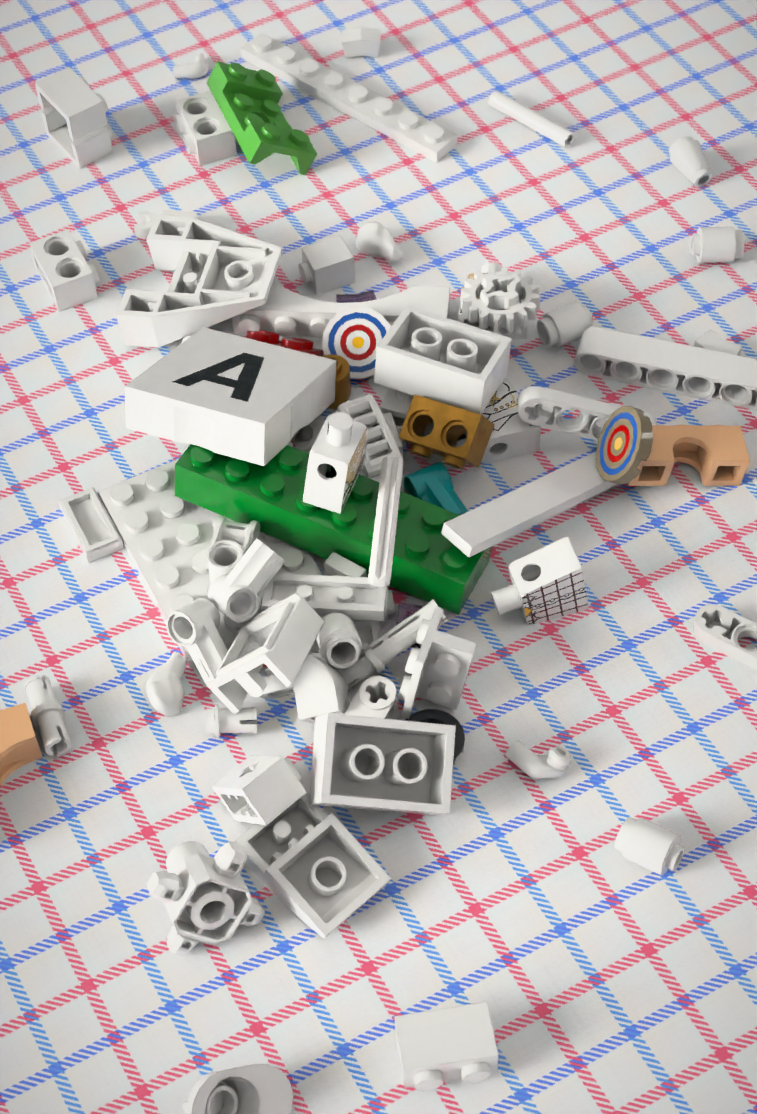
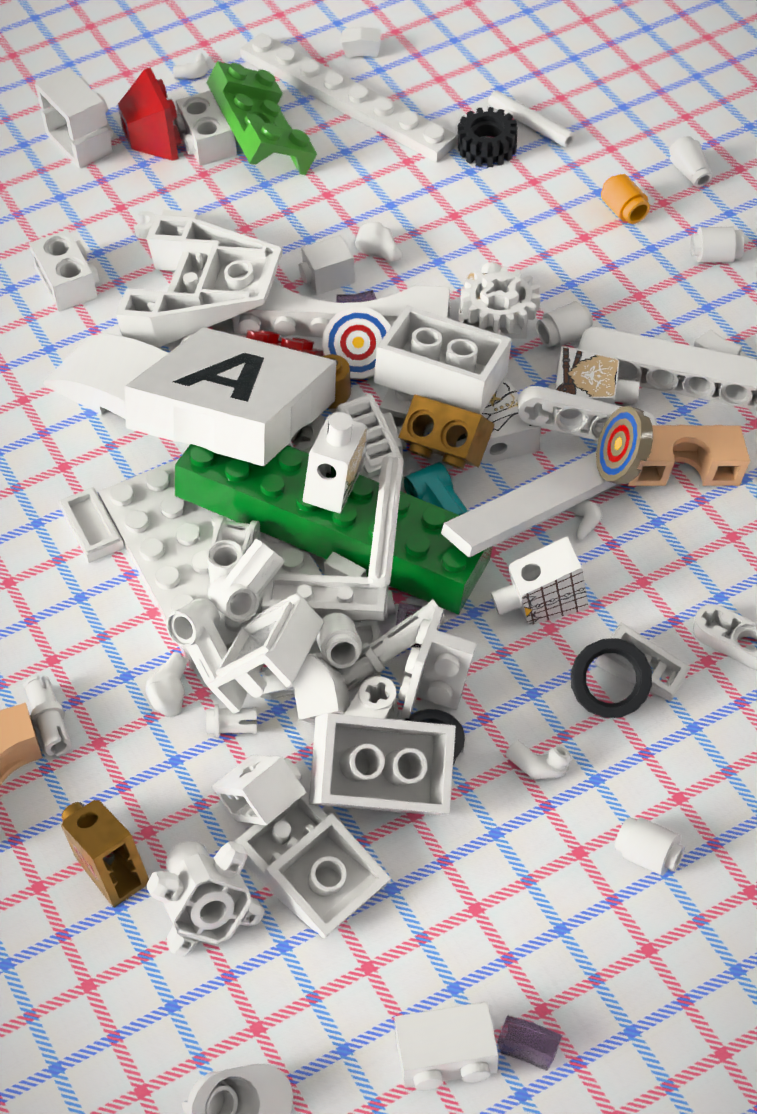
(95, 834): none -> pearl gold torso
(101, 369): none -> white slope
(149, 117): none -> red slope
(487, 150): none -> black tyre
(528, 1042): none -> clear purple piece
(591, 517): none -> white animal
(594, 378): none -> torso
(623, 668): none -> white slope
(625, 199): none -> light orange brick
(639, 663): none -> black tyre

